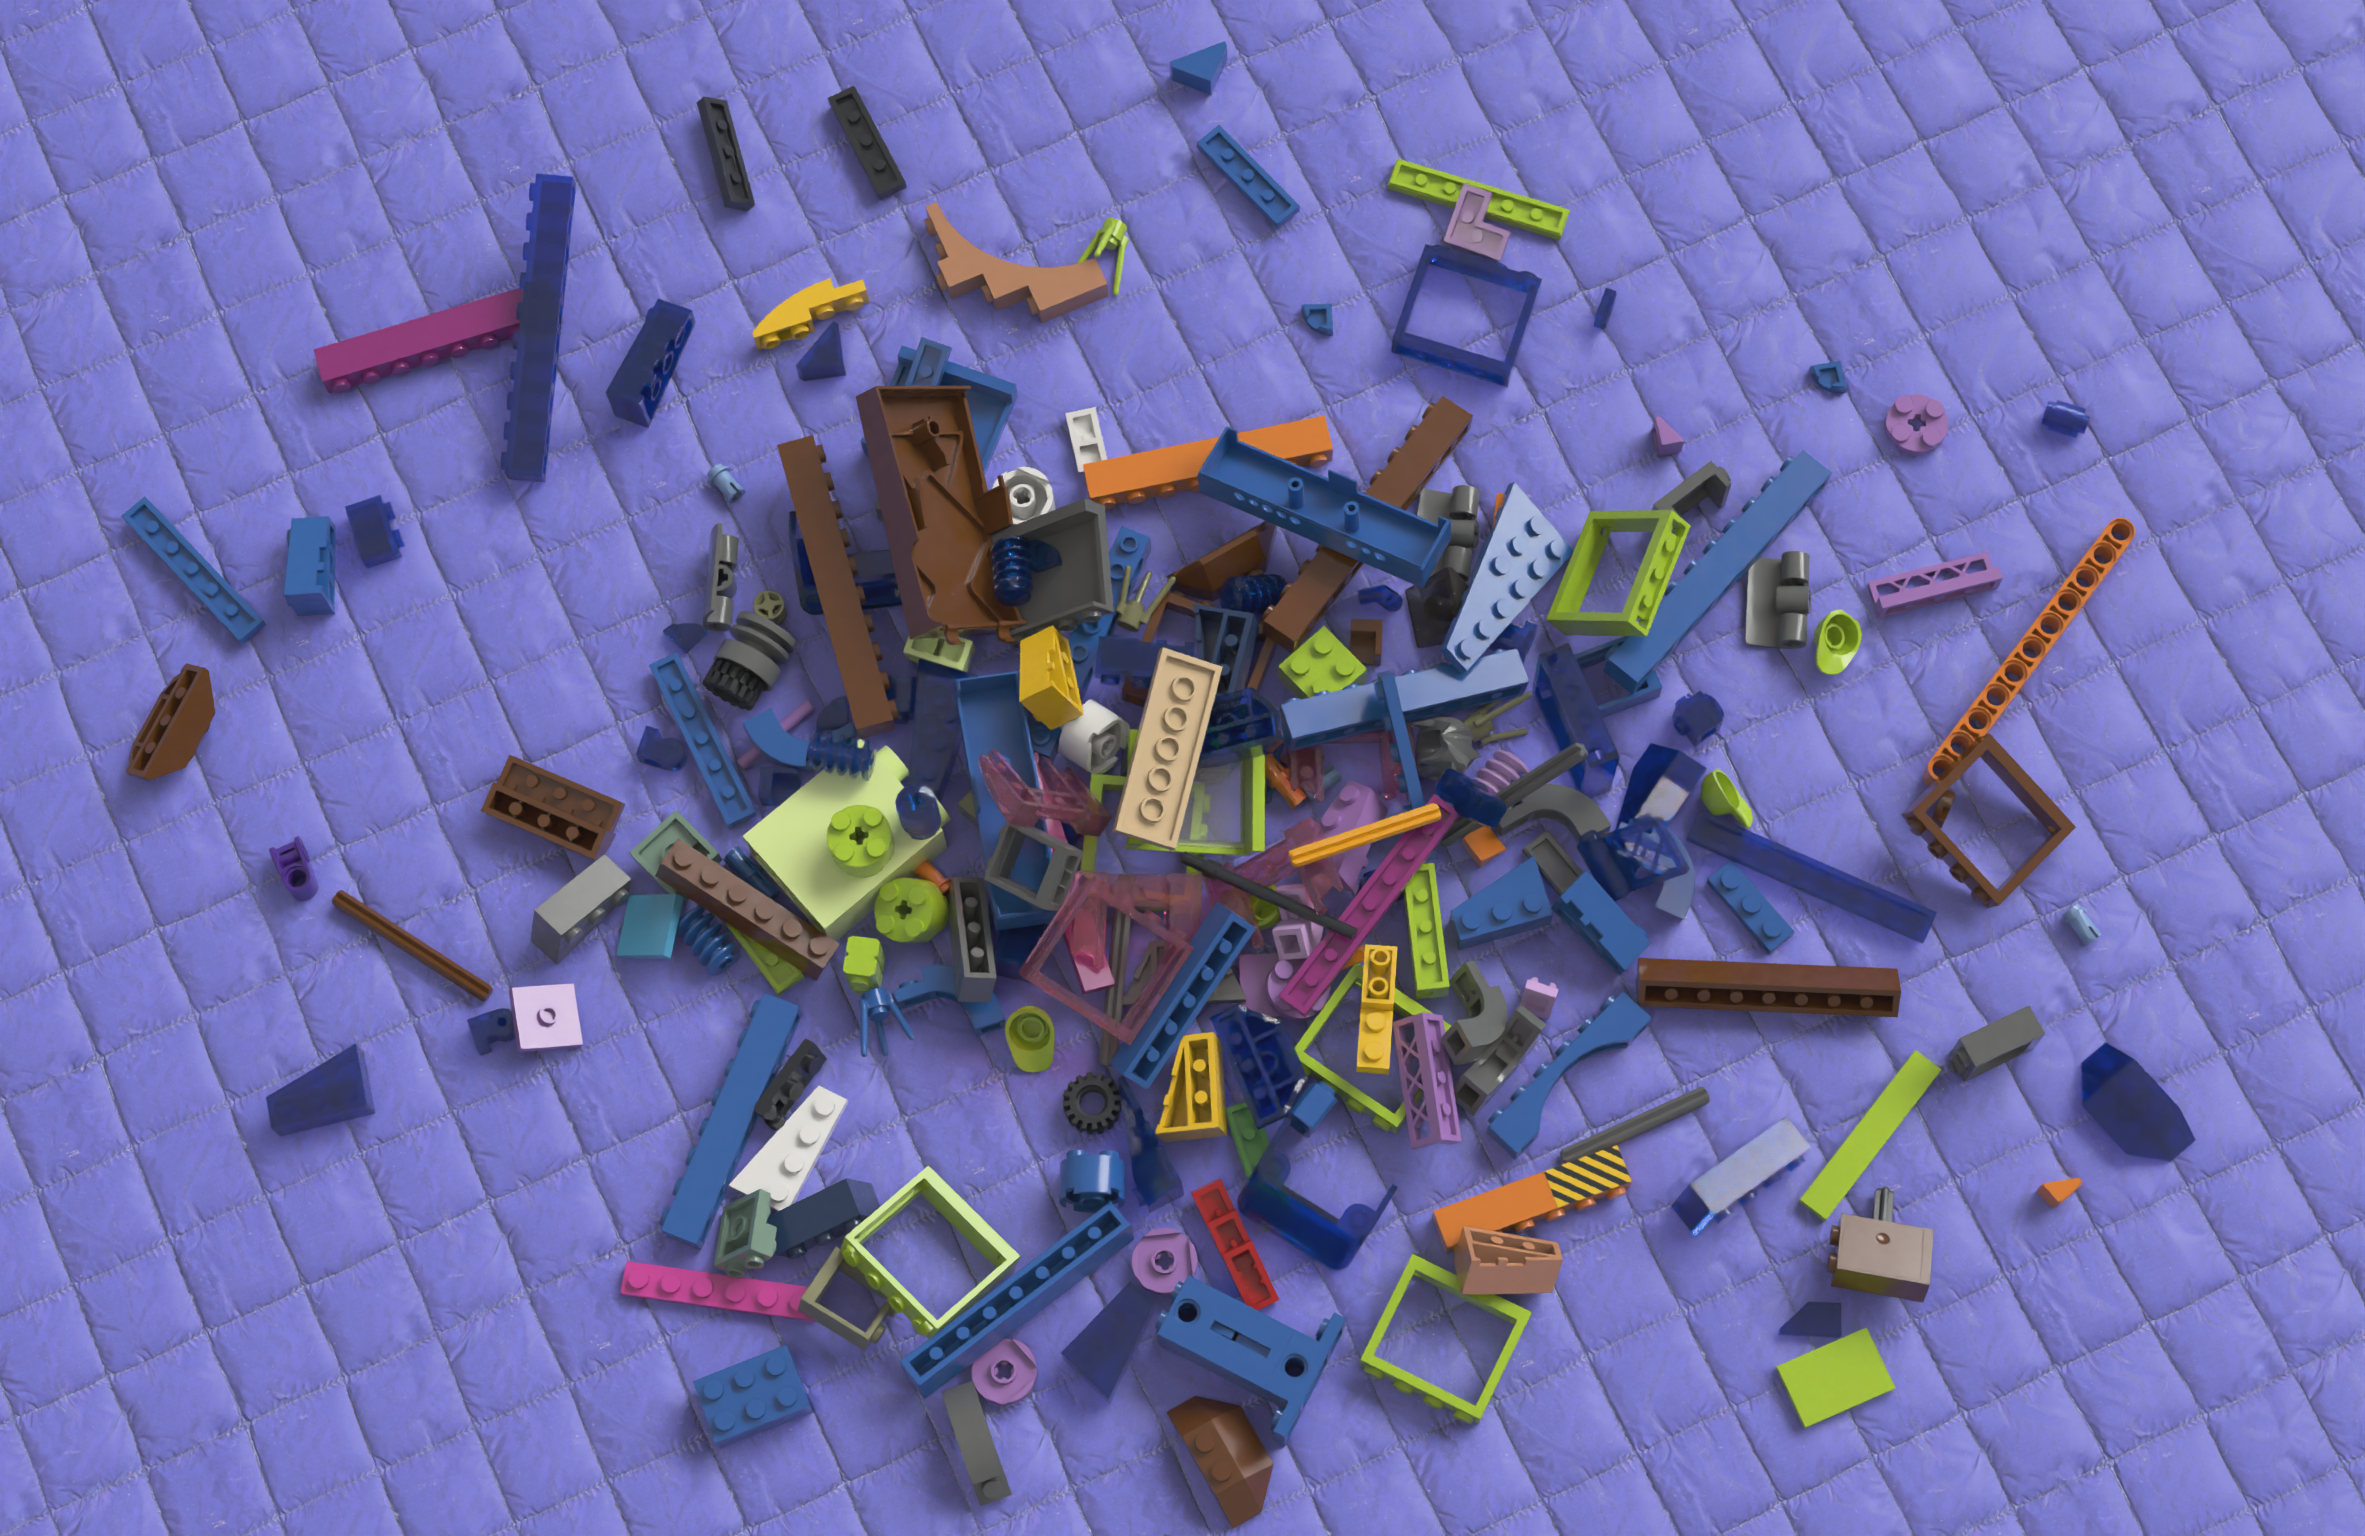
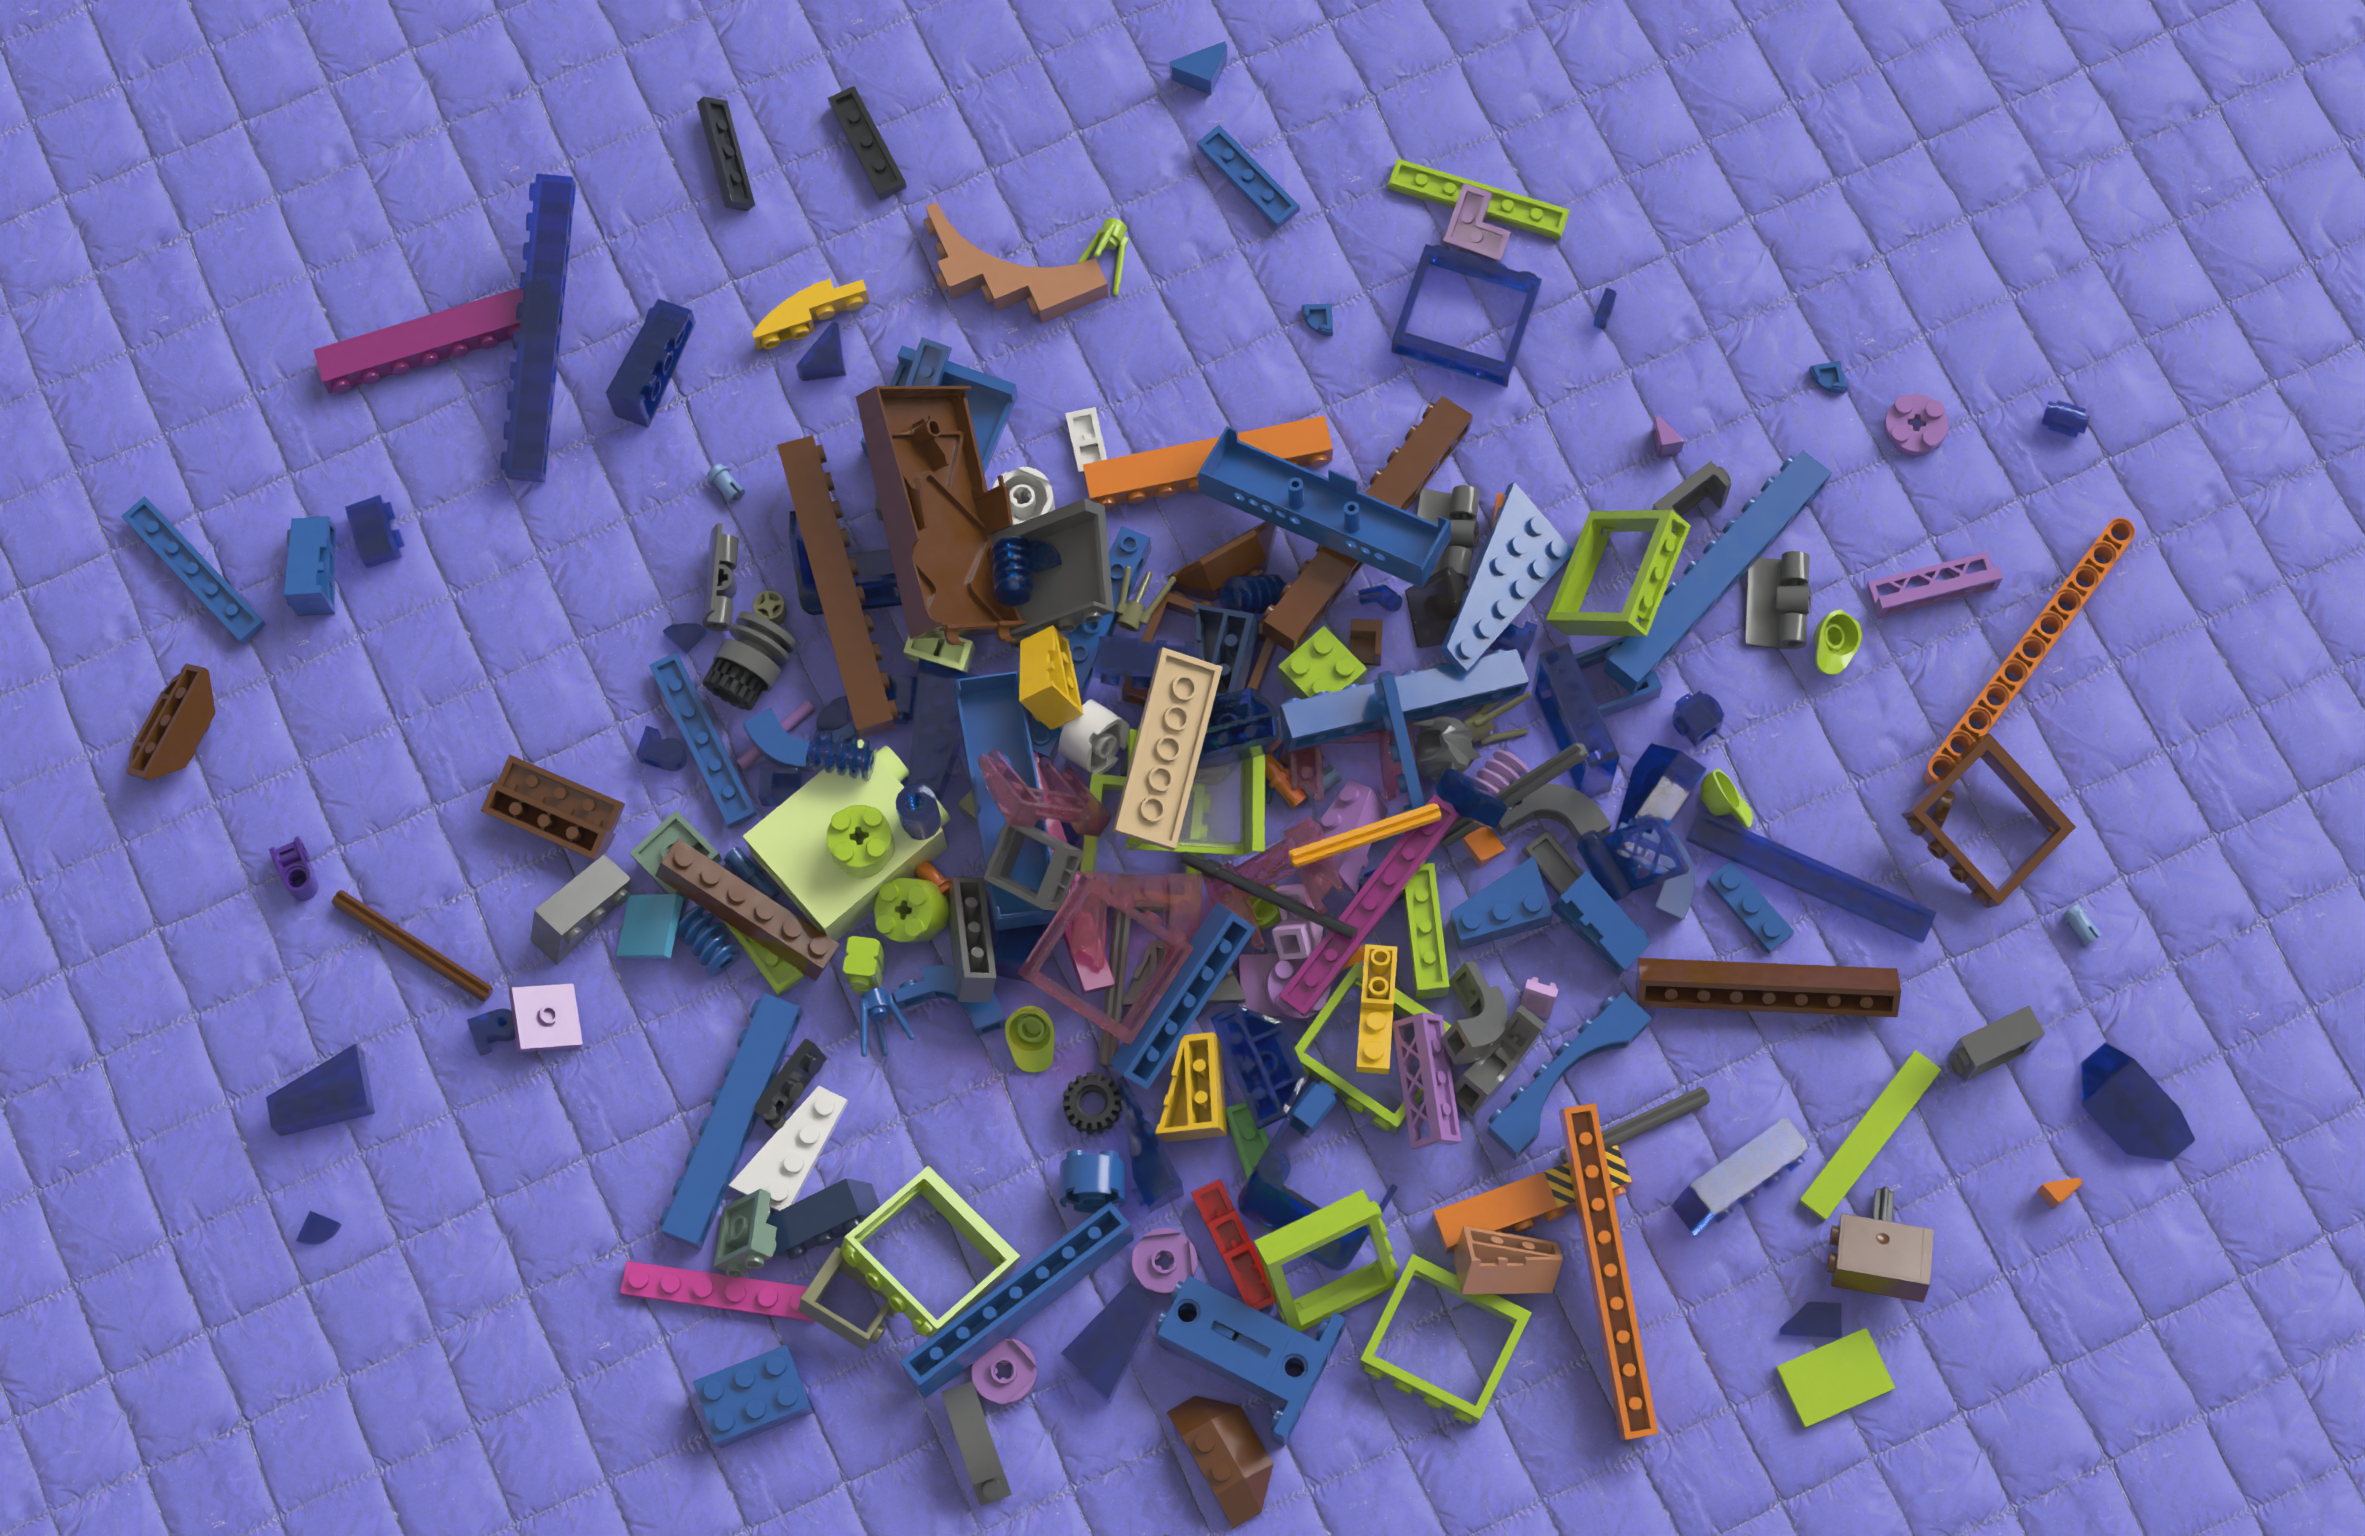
(317, 1229): none -> clear blue tile
(1313, 1233): none -> lime window
(1608, 1272): none -> orange brick

